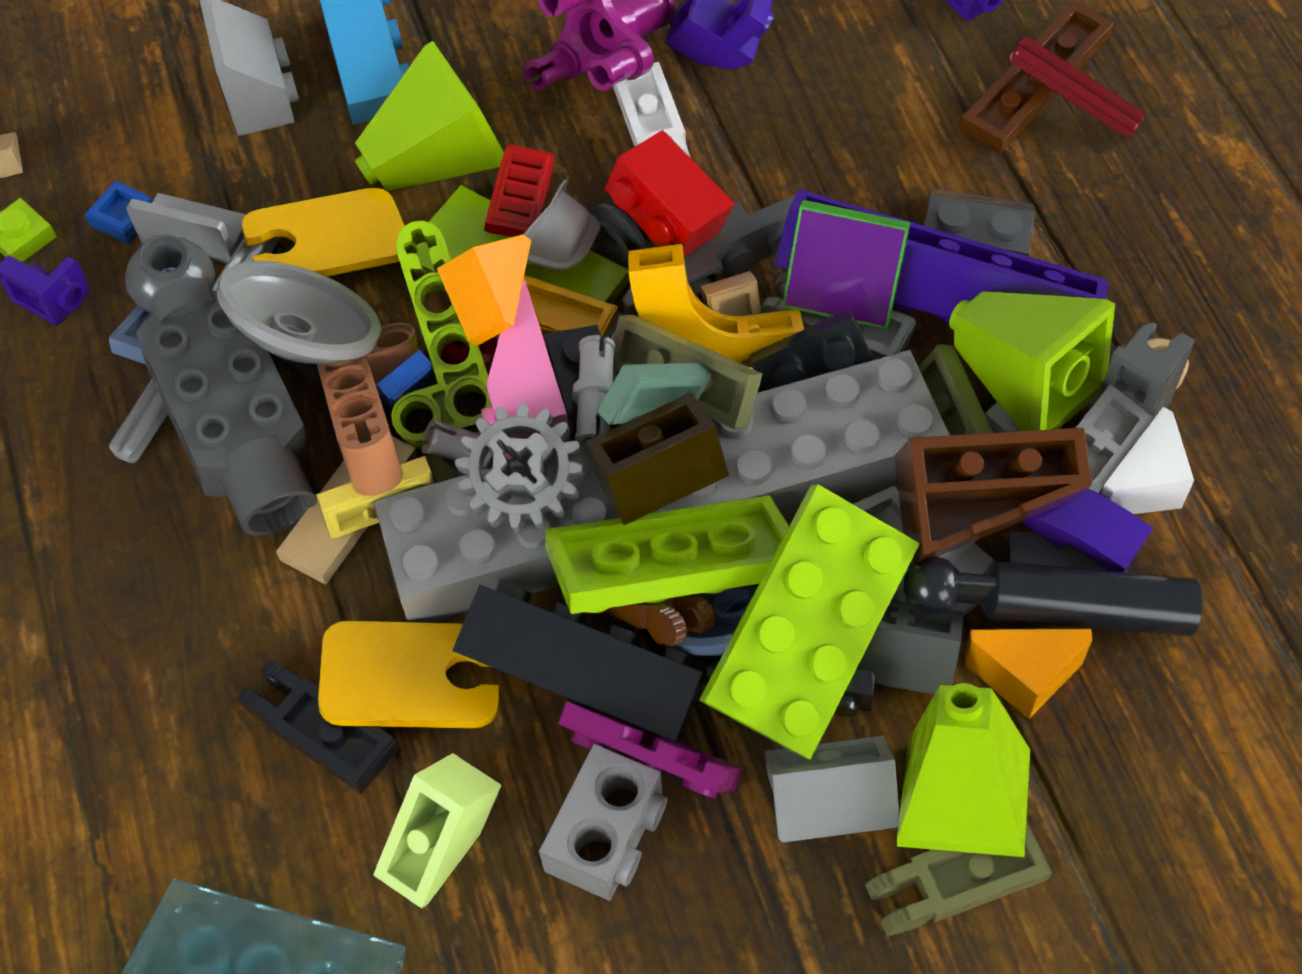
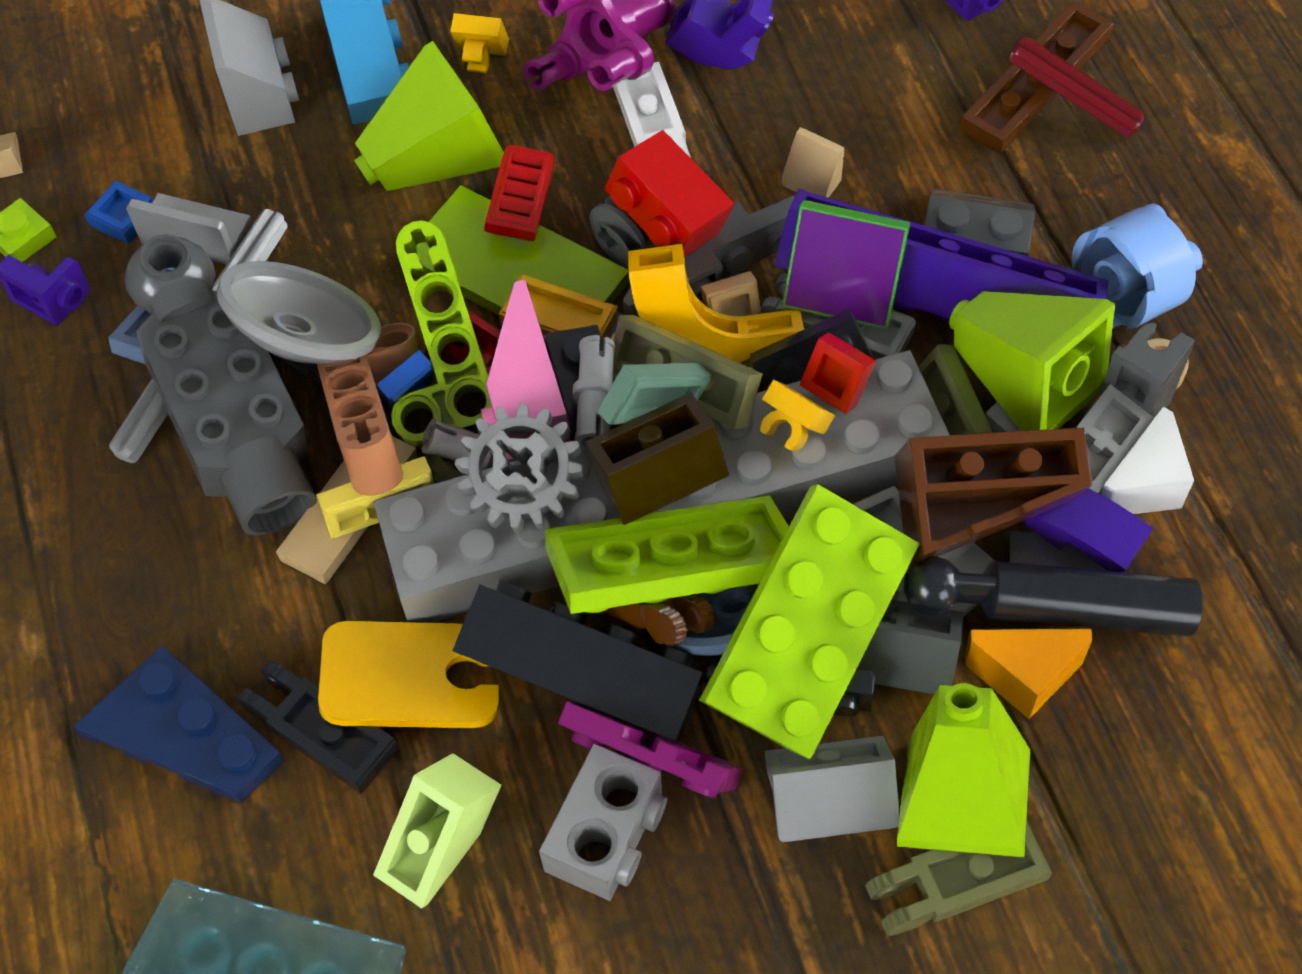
(182, 726): none -> dark blue wing
(330, 231): yellow piece -> none
(478, 39): none -> yellow tile
(487, 286): light orange slope -> none
(562, 233): light grey piece -> none
(796, 410): none -> yellow tile
(813, 164): none -> tan slope
(837, 373): none -> red tile
(1145, 262): none -> light blue brick

